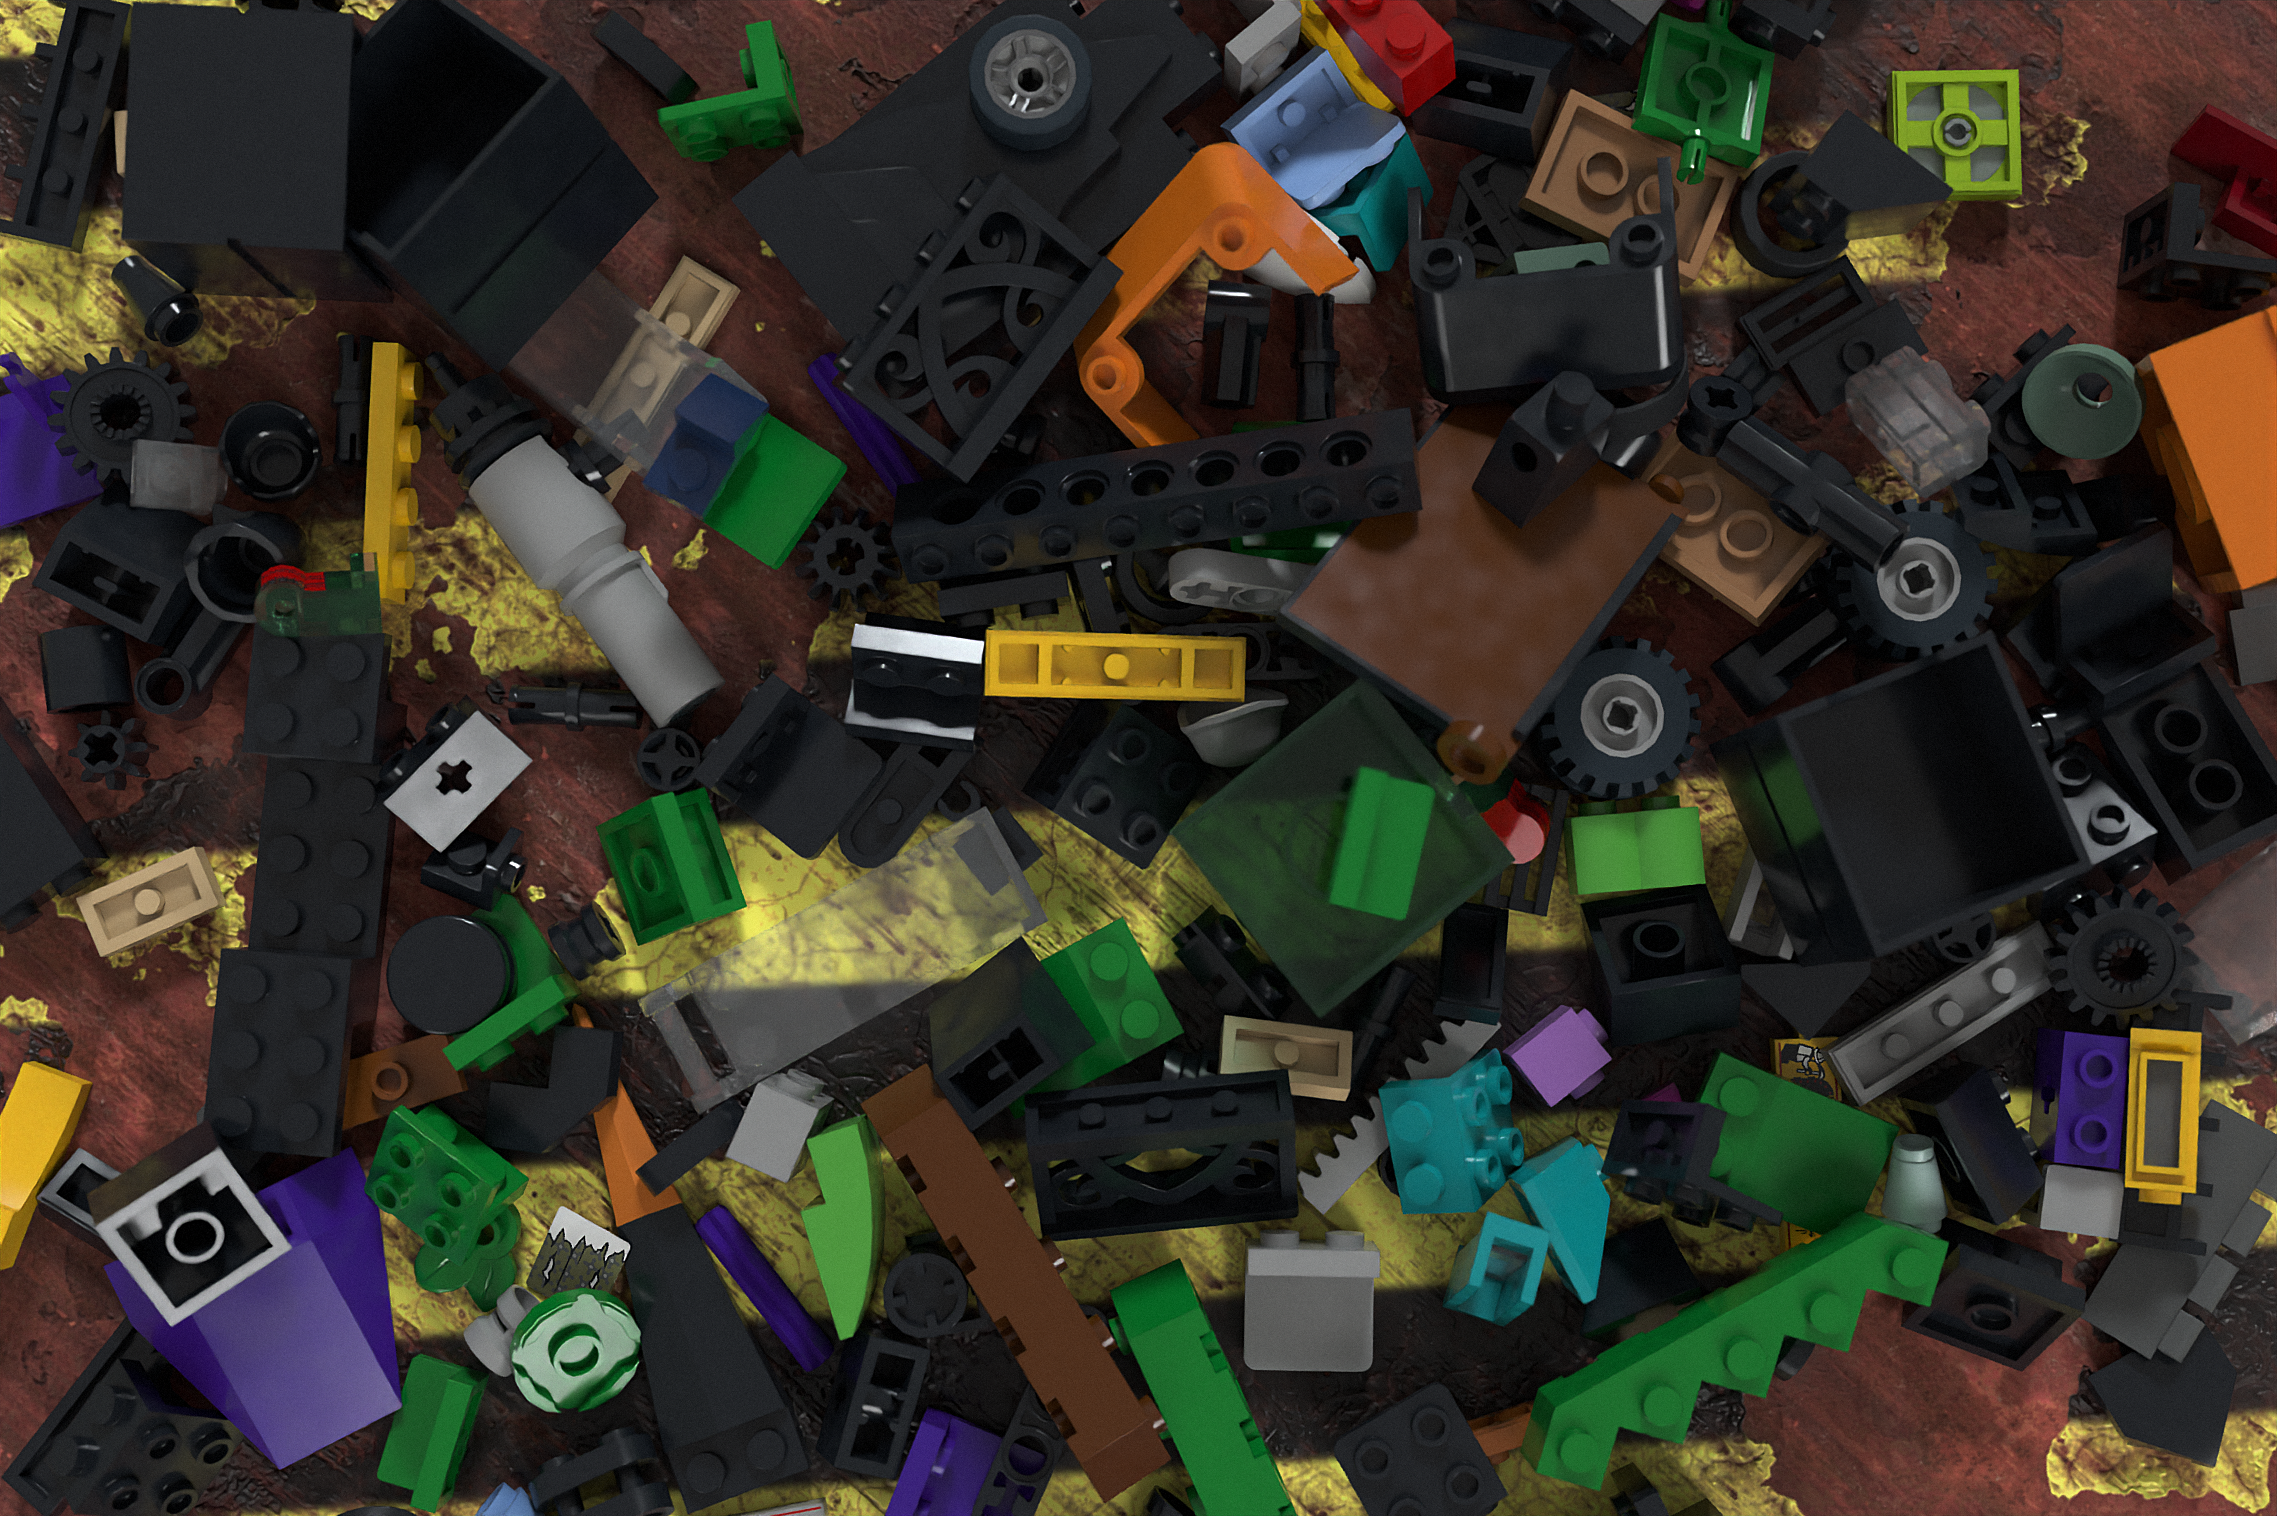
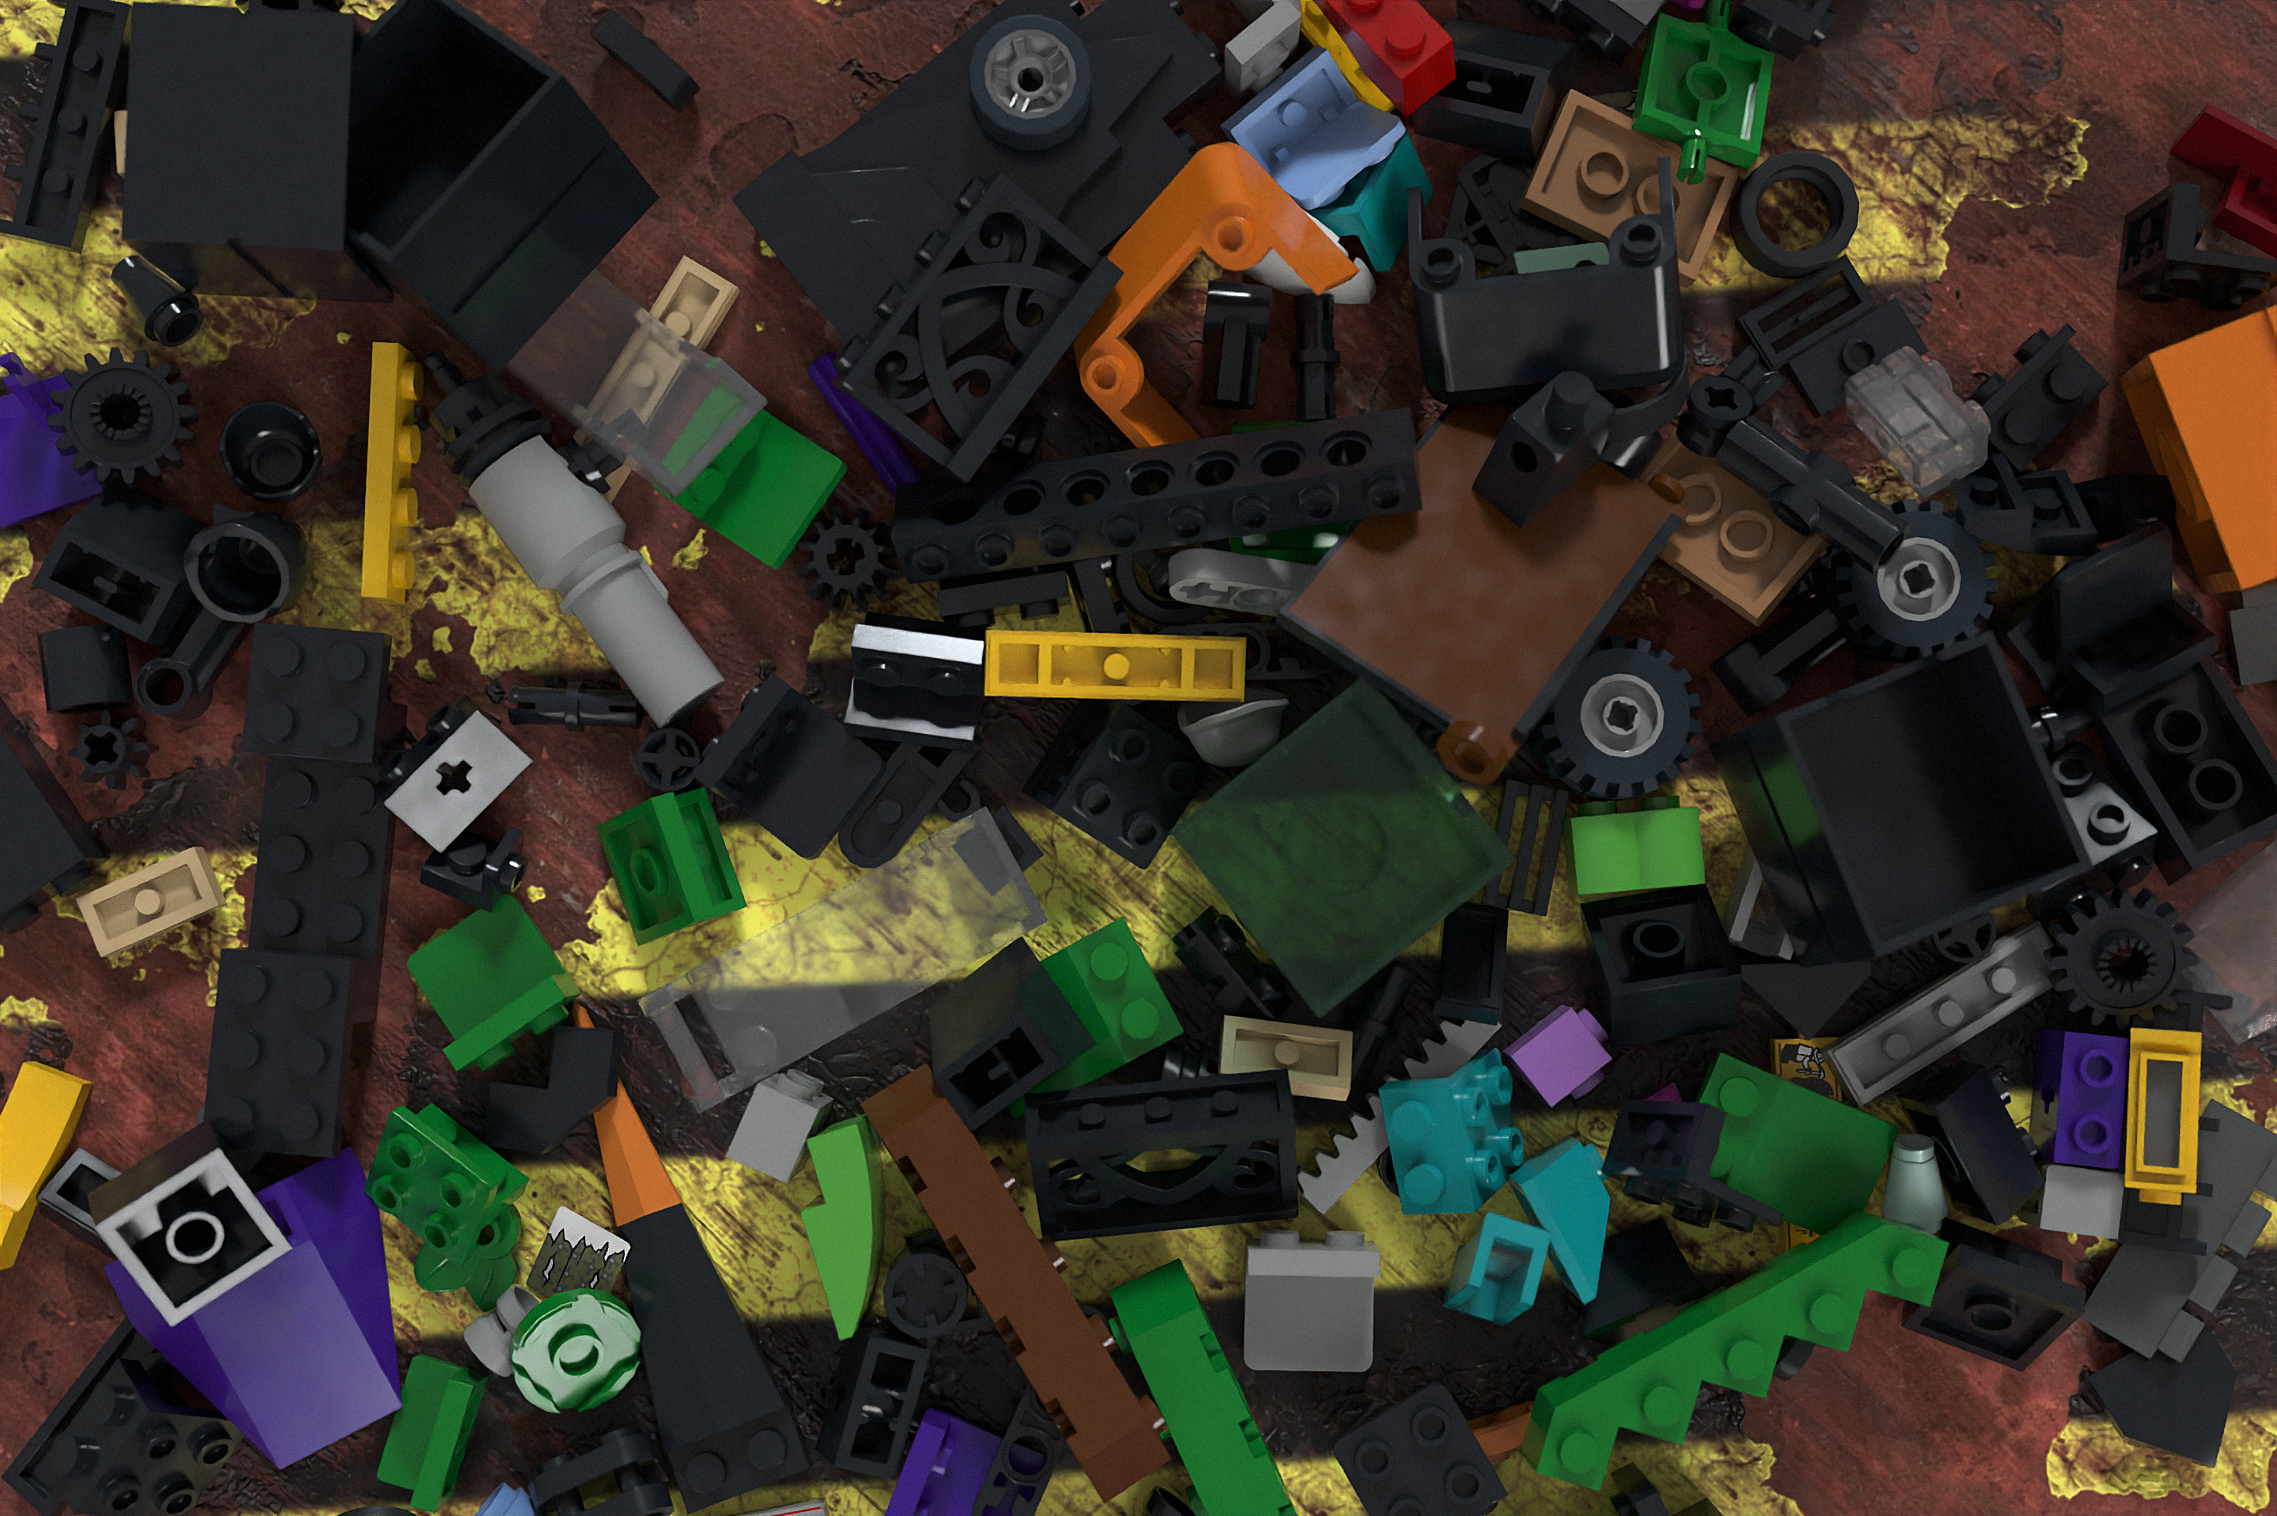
(176, 476): clear bracket -> none
(320, 602): clear green leg -> none
(352, 400): black pin -> none
(400, 1076): dark orange plate -> none
(451, 974): black head -> none
(586, 941): black wheel -> none
(691, 1147): black beam -> none
(706, 444): dark blue slope -> none
(754, 116): green bracket -> none
(764, 1288): dark purple axle -> none
(1380, 844): green panel -> none
(1513, 814): red leg -> none
(1856, 187): black slope -> none
(1960, 128): lime piece -> none
(2072, 422): sand green piece -> none

